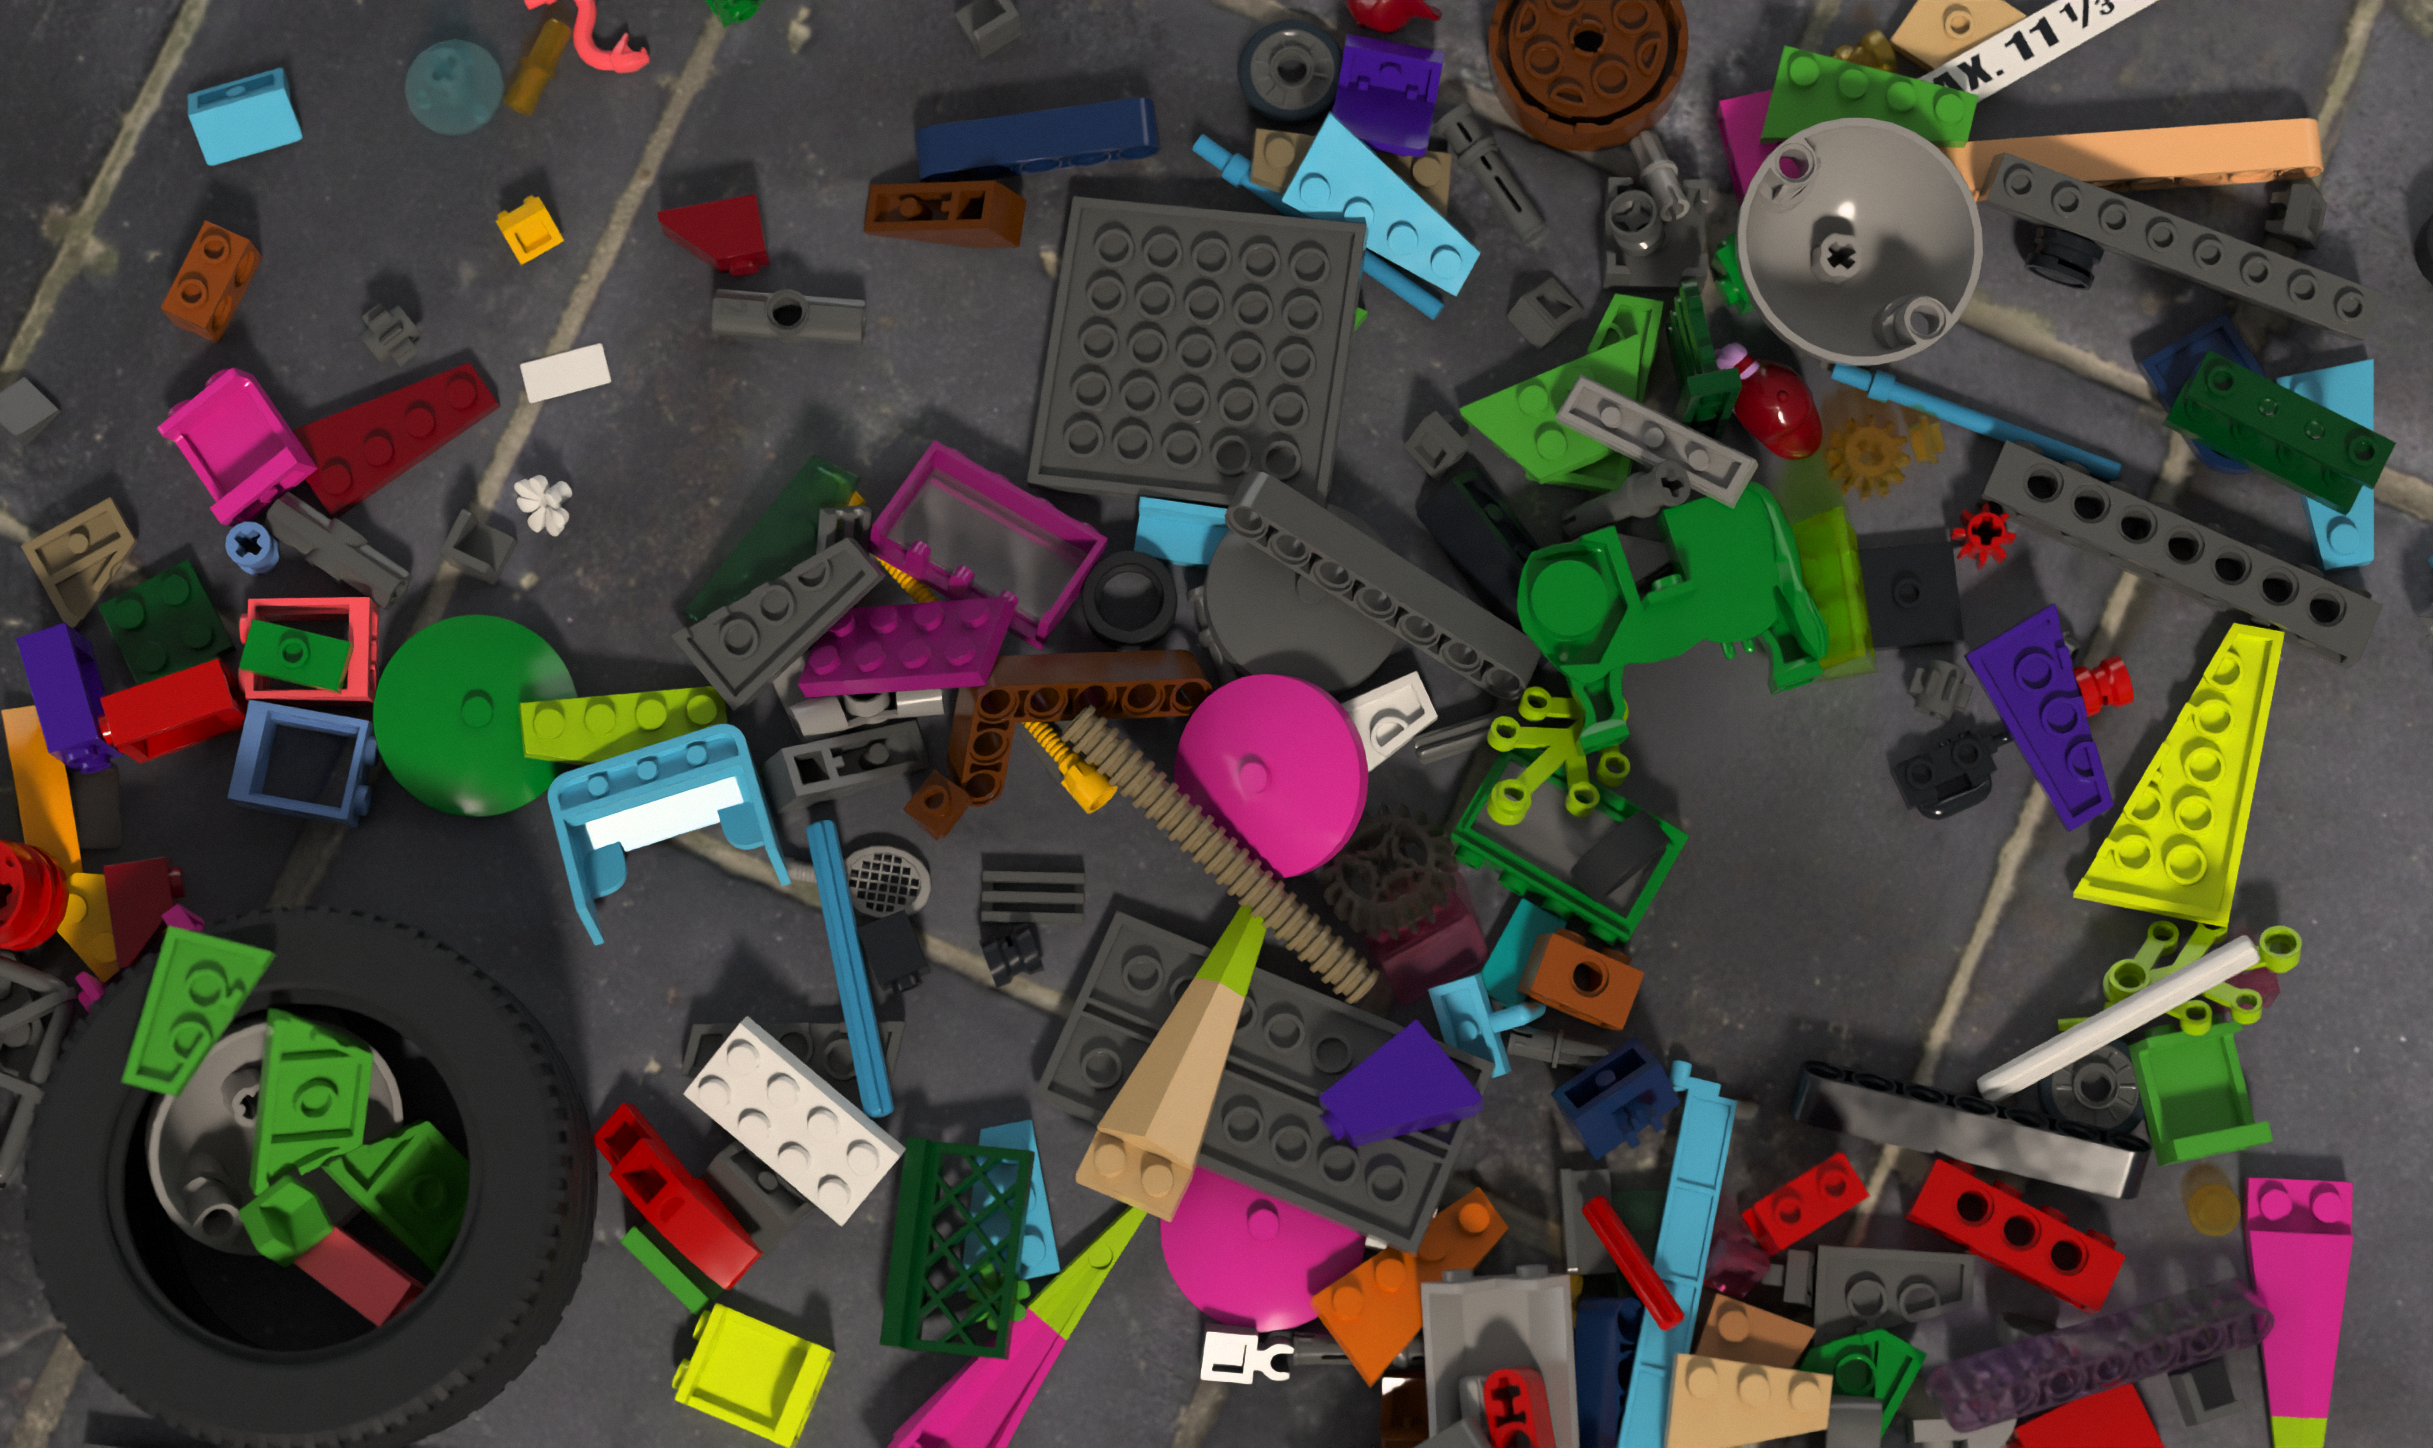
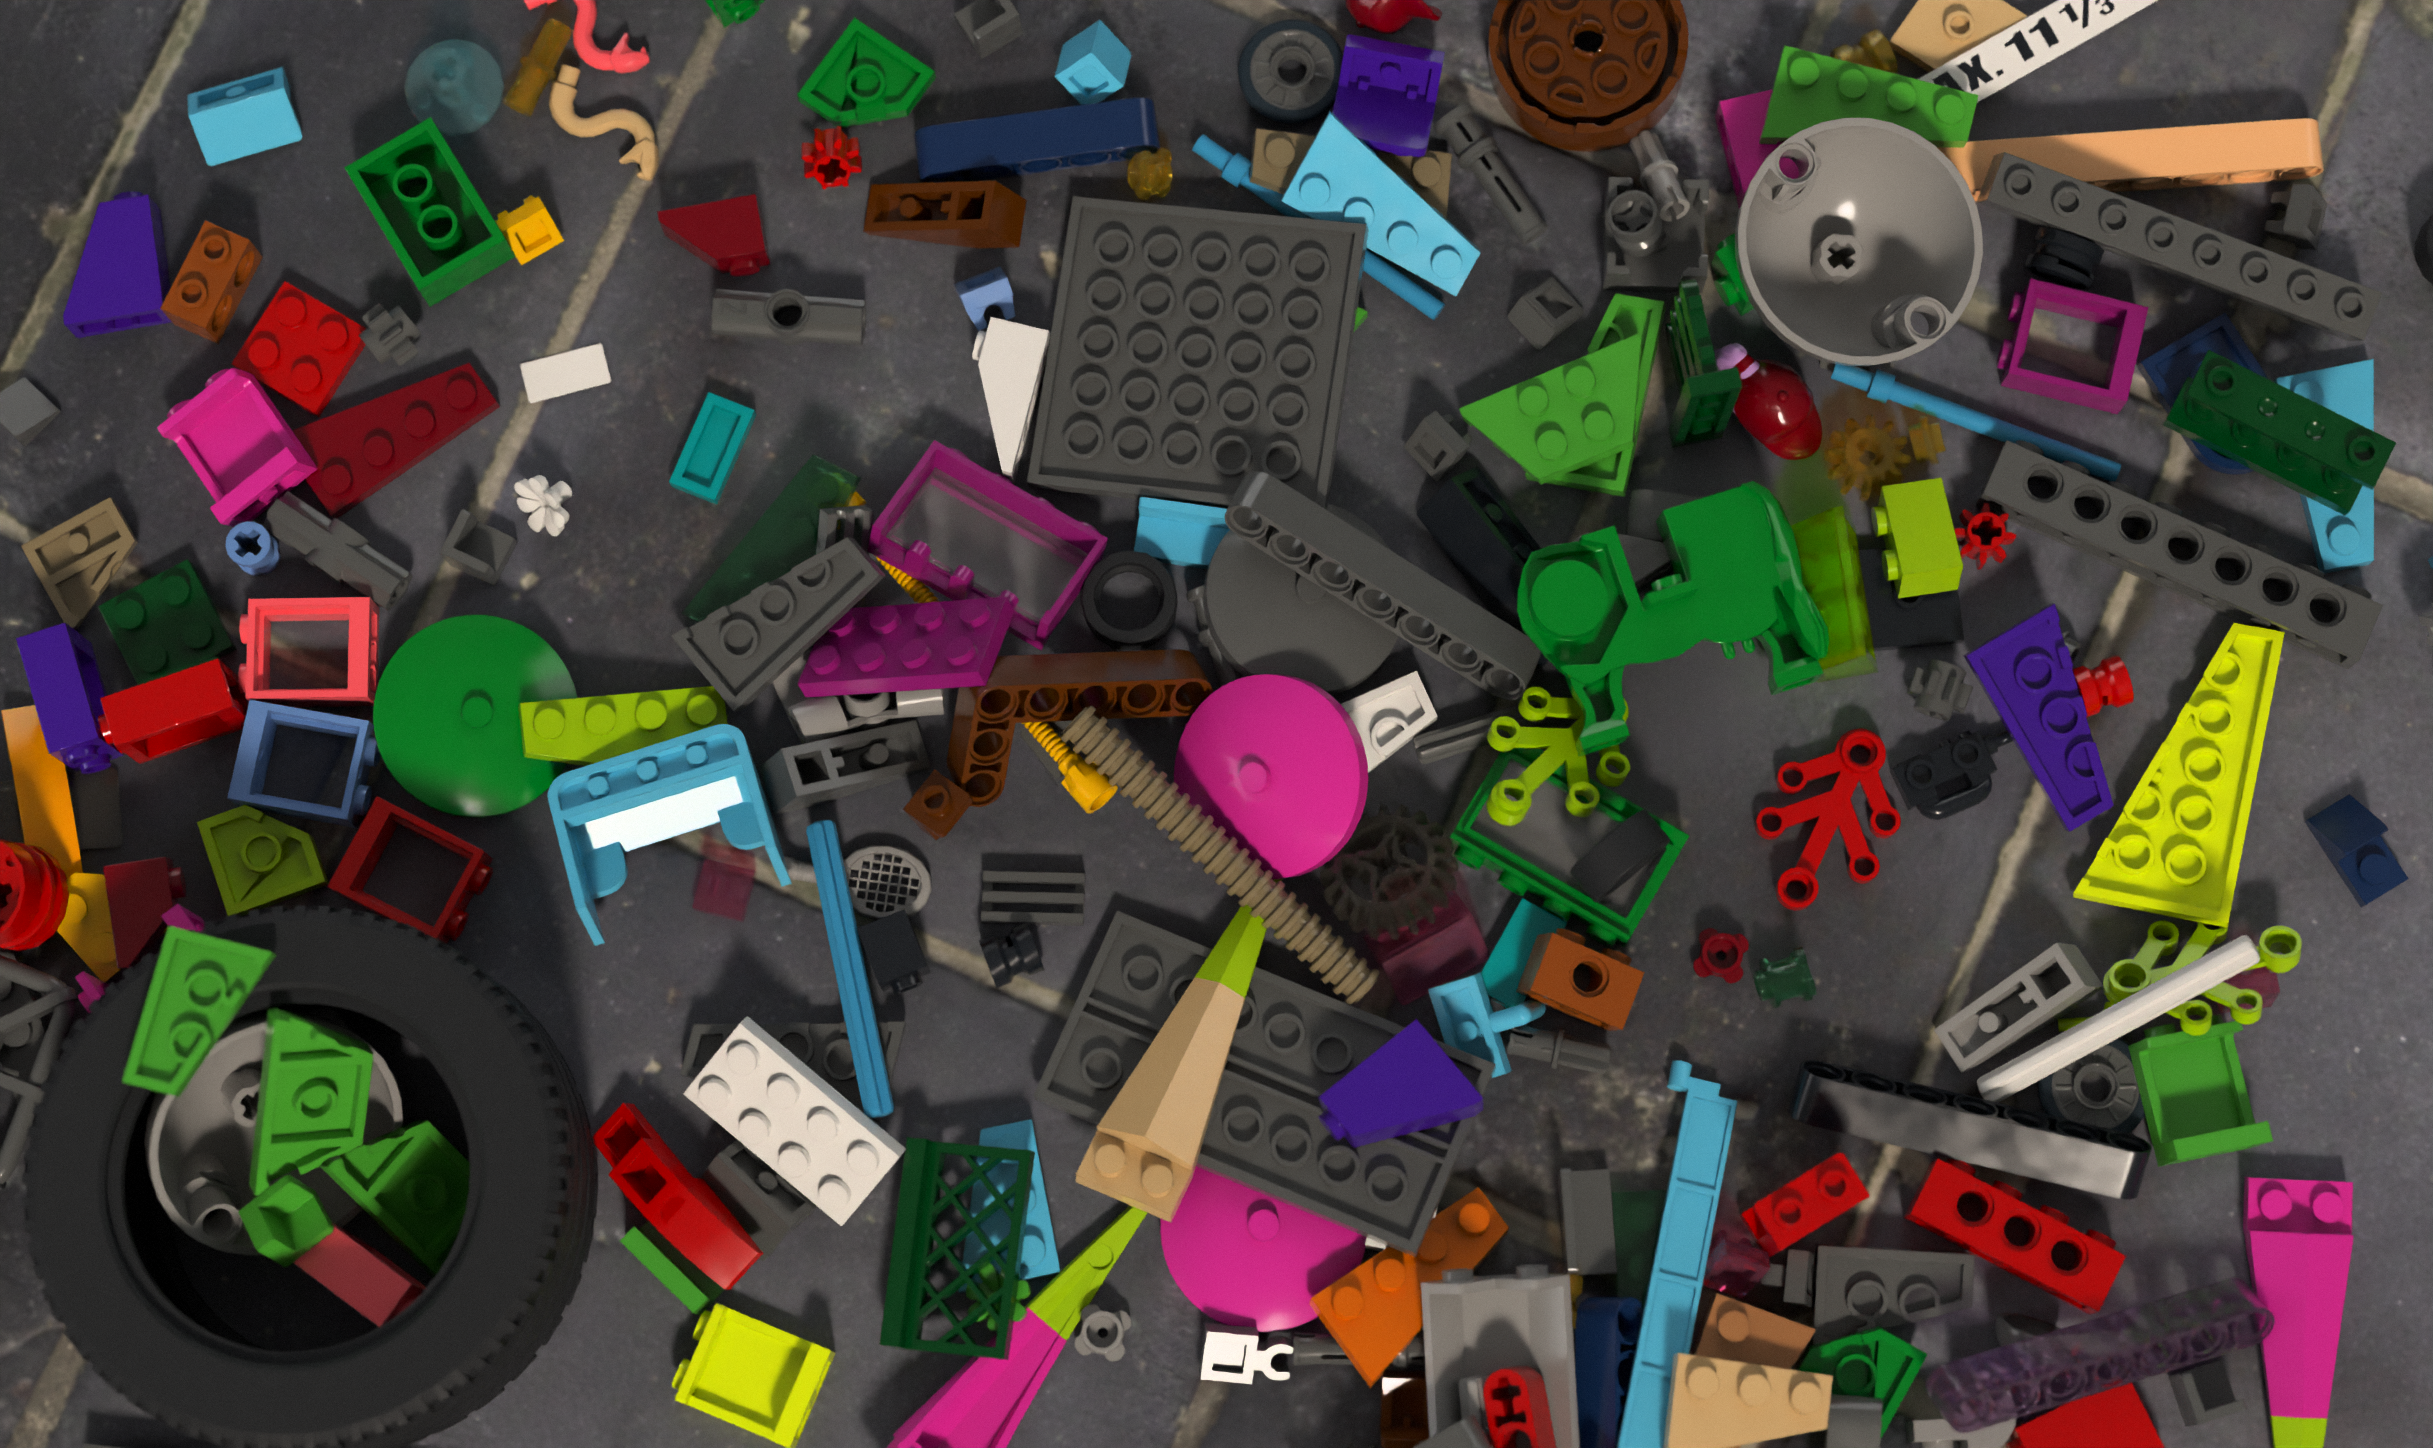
(121, 269): none -> dark purple slope
(259, 859): none -> lime plate
(296, 656): green plate -> none
(301, 349): none -> red plate
(368, 847): none -> red window
(430, 212): none -> green brick
(562, 110): none -> tan animal
(712, 448): none -> teal tile
(724, 890): none -> clear pink tile
(831, 157): none -> red gear
(865, 80): none -> green plate
(983, 291): none -> medium blue tile
(1011, 373): none -> white slope
(1093, 64): none -> medium azure panel
(1111, 1345): none -> light grey plate
(1150, 173): none -> clear yellow plate
(1616, 1099): dark blue brick -> none
(1633, 1263): red axle -> none
(1639, 496): dark grey pin -> none
(1655, 438): light grey tile -> none
(1732, 946): none -> dark red plate
(1784, 979): none -> clear green brick
(1833, 810): none -> red plant
(1918, 538): none -> lime brick
(2019, 1006): none -> light grey slope
(2123, 315): none -> magenta window
(2214, 1210): clear yellow plate -> none
(2356, 849): none -> dark blue slope

